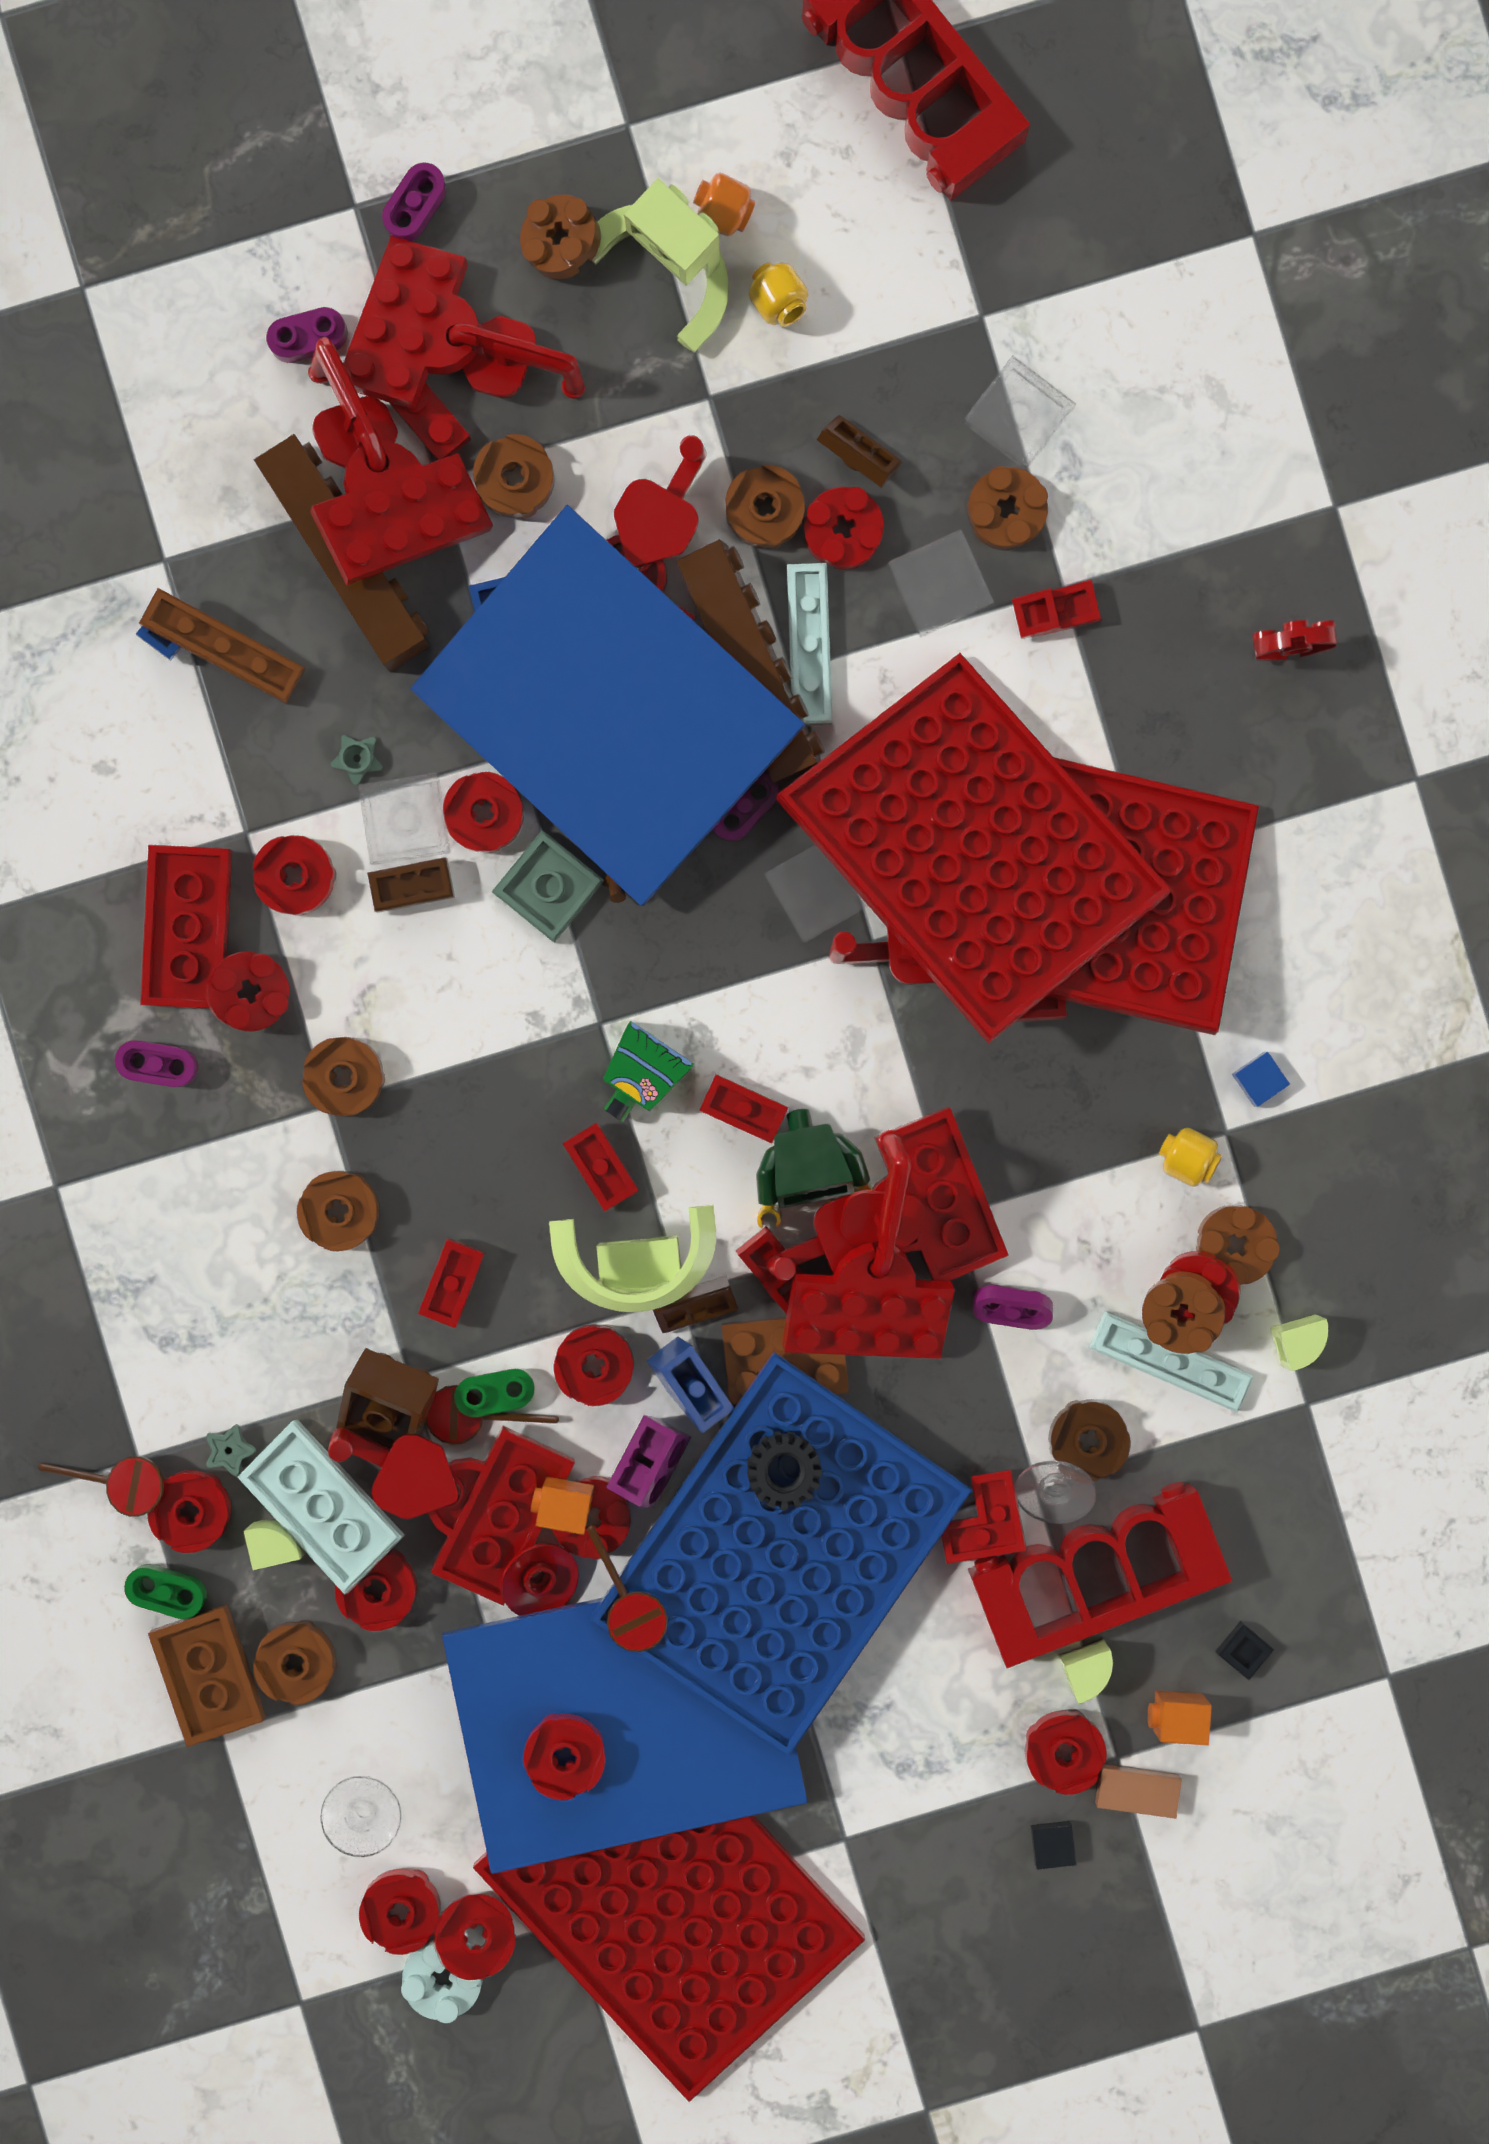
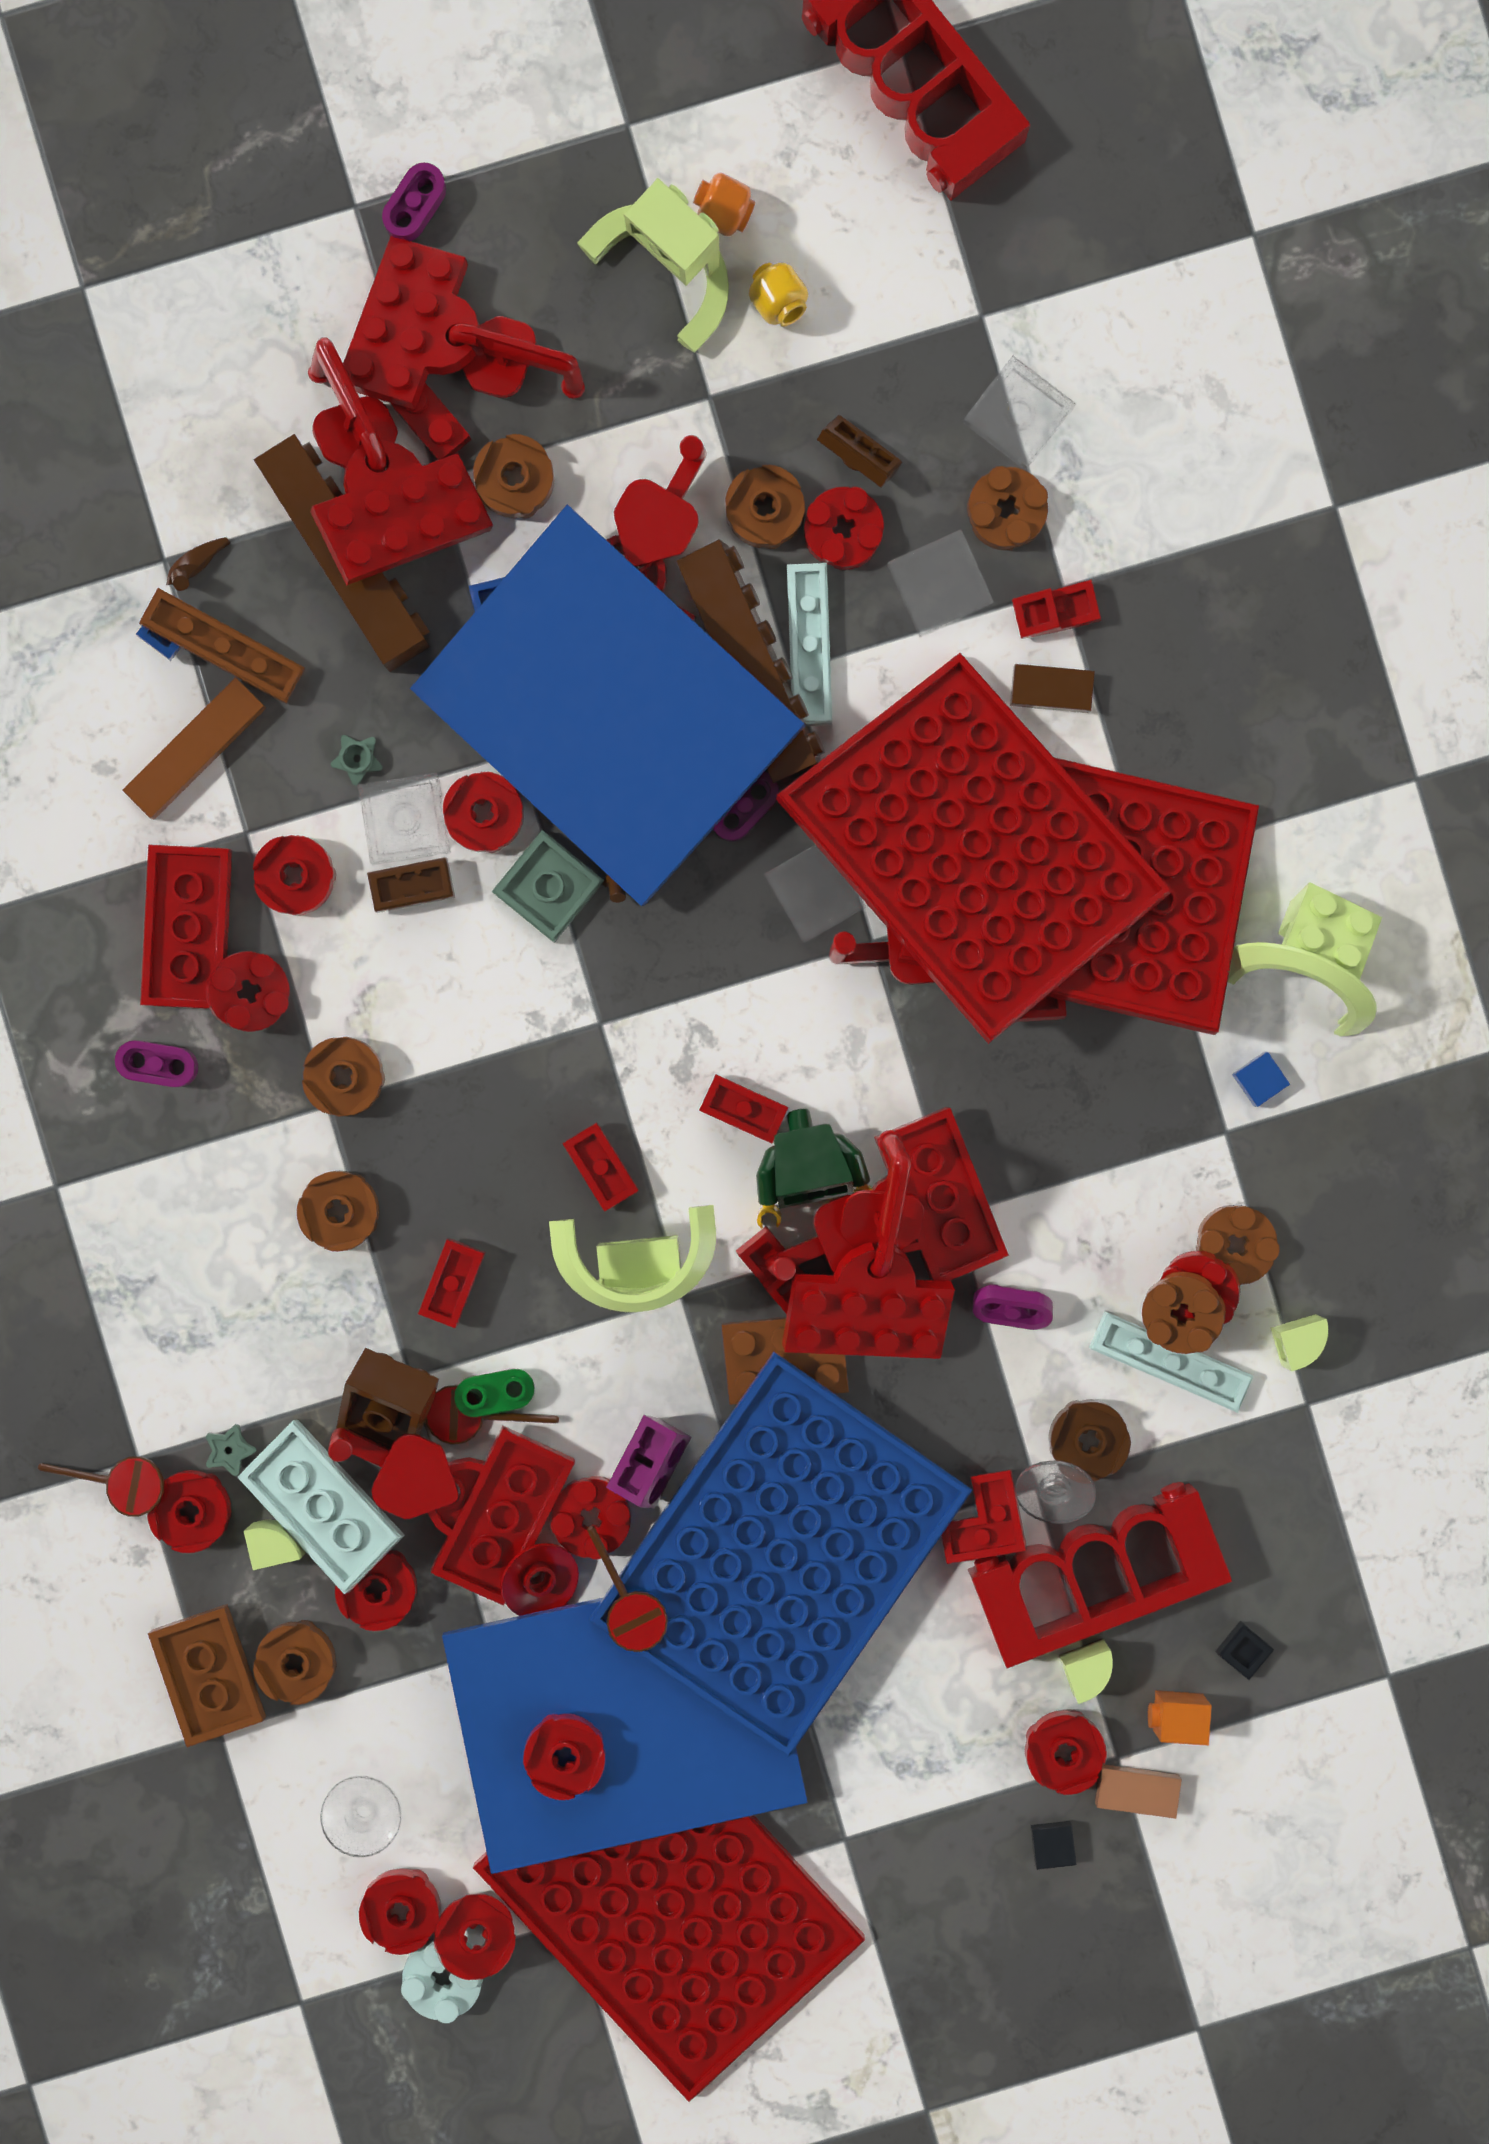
(166, 1594): green plate -> none
(194, 562): none -> reddish brown bar
(194, 749): none -> dark orange tile
(305, 333): magenta plate -> none
(544, 221): dark orange plate -> none
(563, 1505): orange brick -> none
(585, 1386): red plate -> none
(642, 1072): green torso -> none
(690, 1383): blue slope -> none
(700, 1304): reddish brown plate -> none
(790, 1494): black tyre -> none
(1052, 688): none -> reddish brown tile
(1190, 1157): yellow head -> none
(1295, 639): red plate -> none
(1323, 941): none -> yellowish green piece

